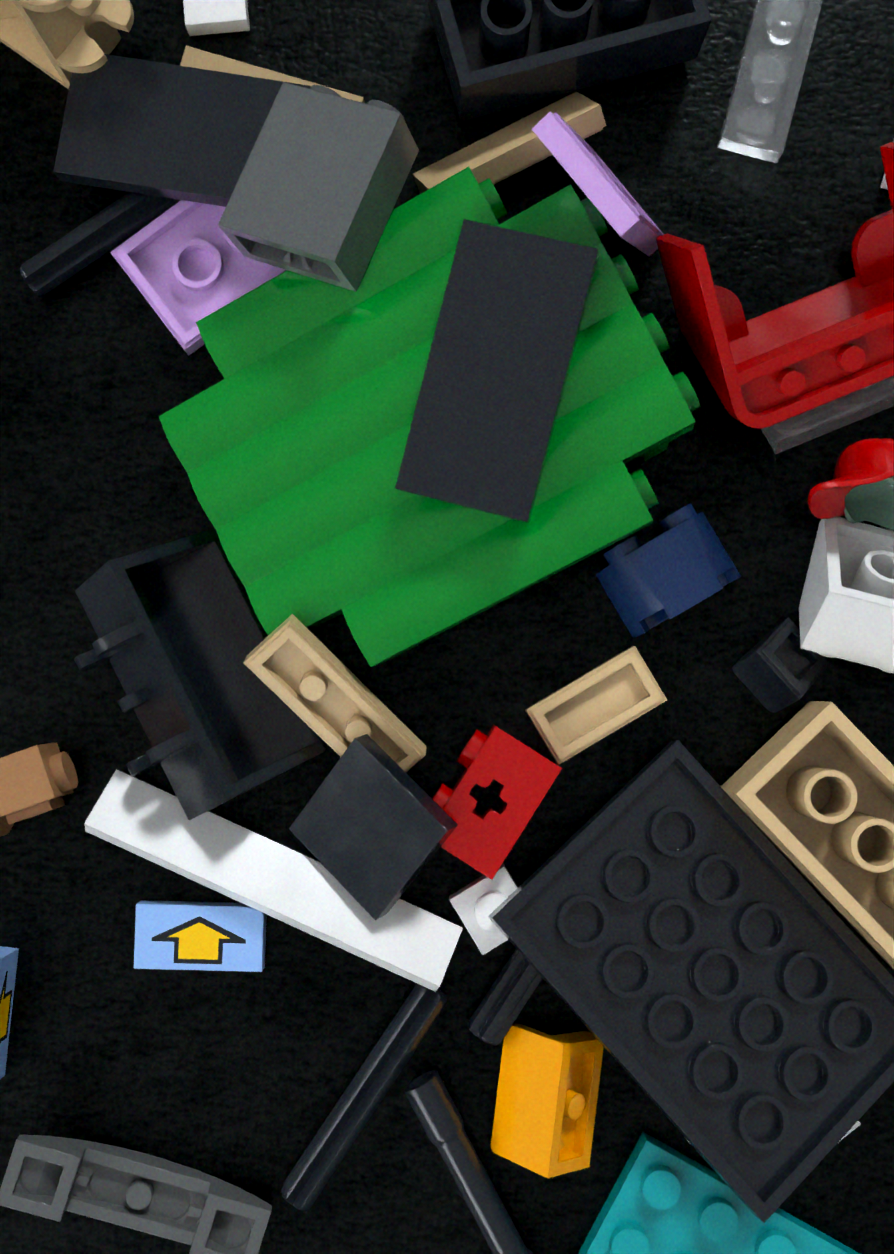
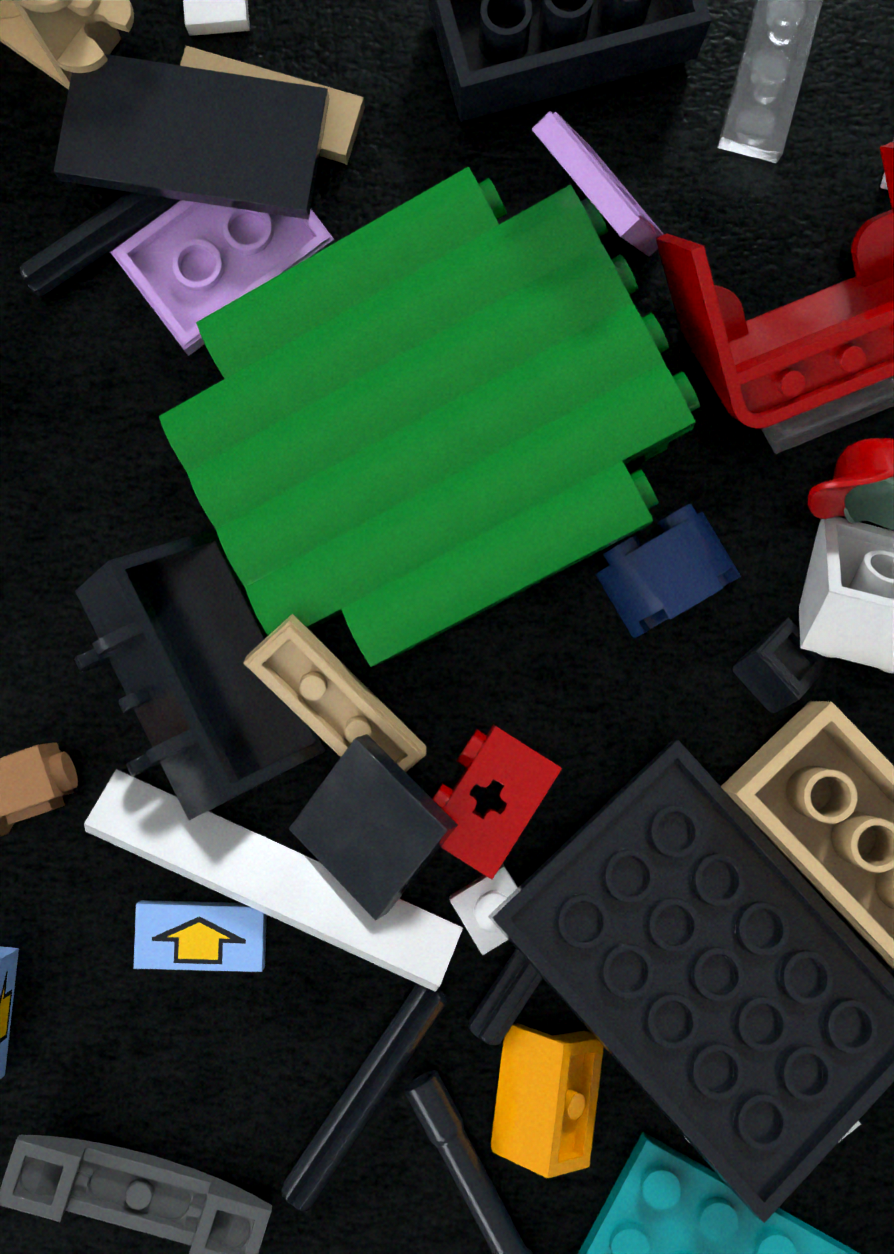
(320, 184): dark grey brick -> none
(497, 370): black tile -> none
(513, 146): tan tile -> none
(596, 704): tan tile -> none

